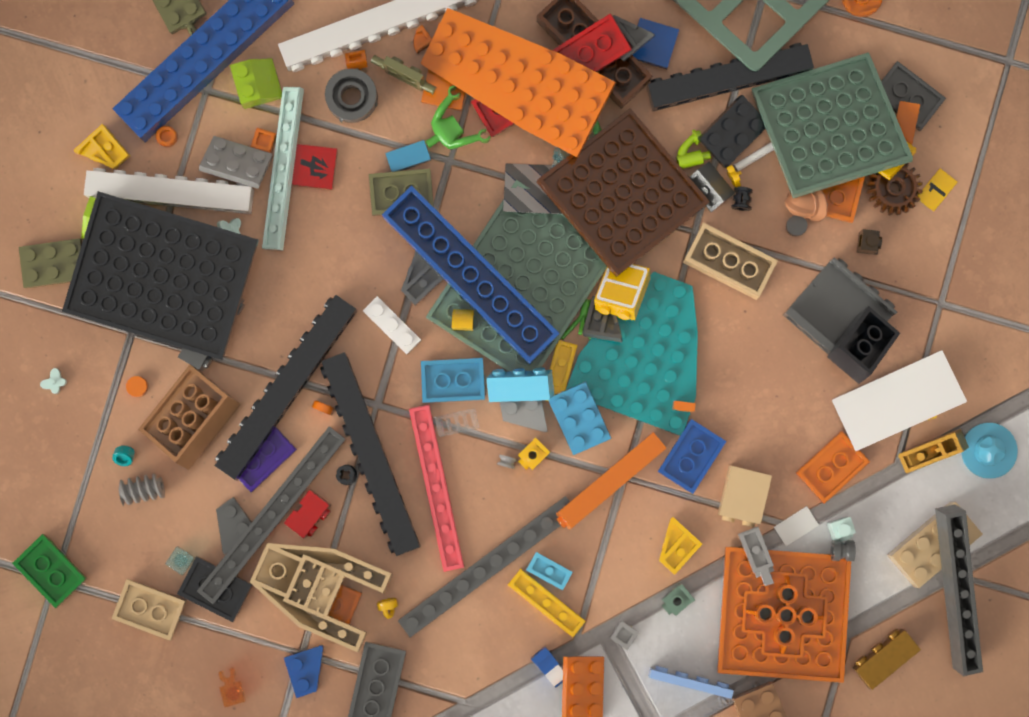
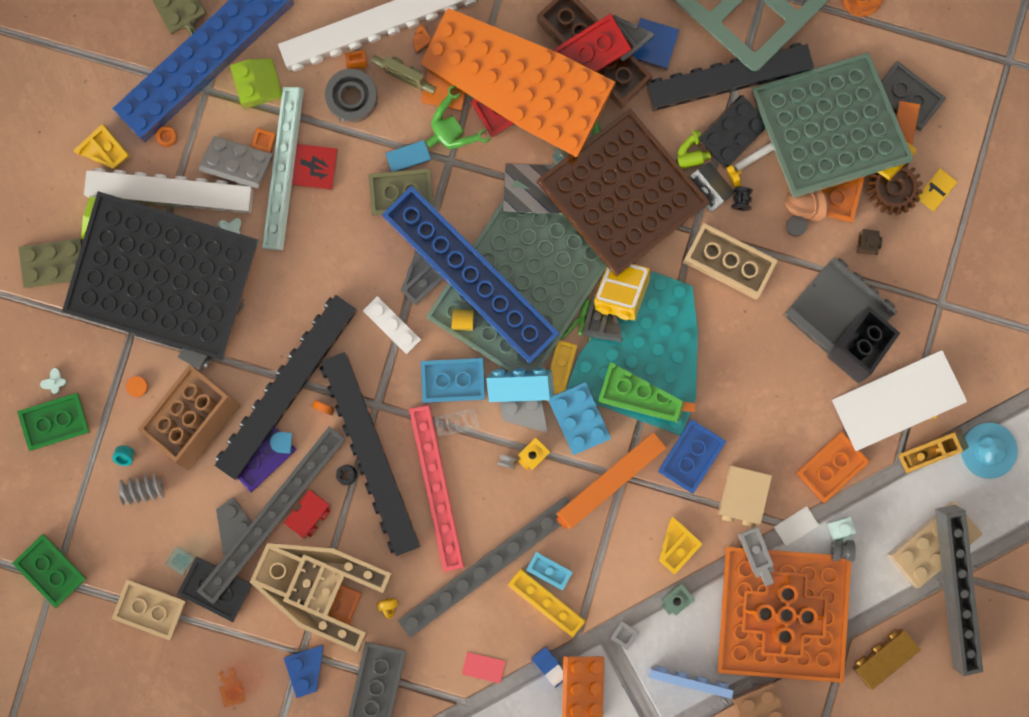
(53, 422): none -> green plate
(281, 442): none -> dark azure tile
(483, 667): none -> coral sticker
(637, 395): none -> bright green wing

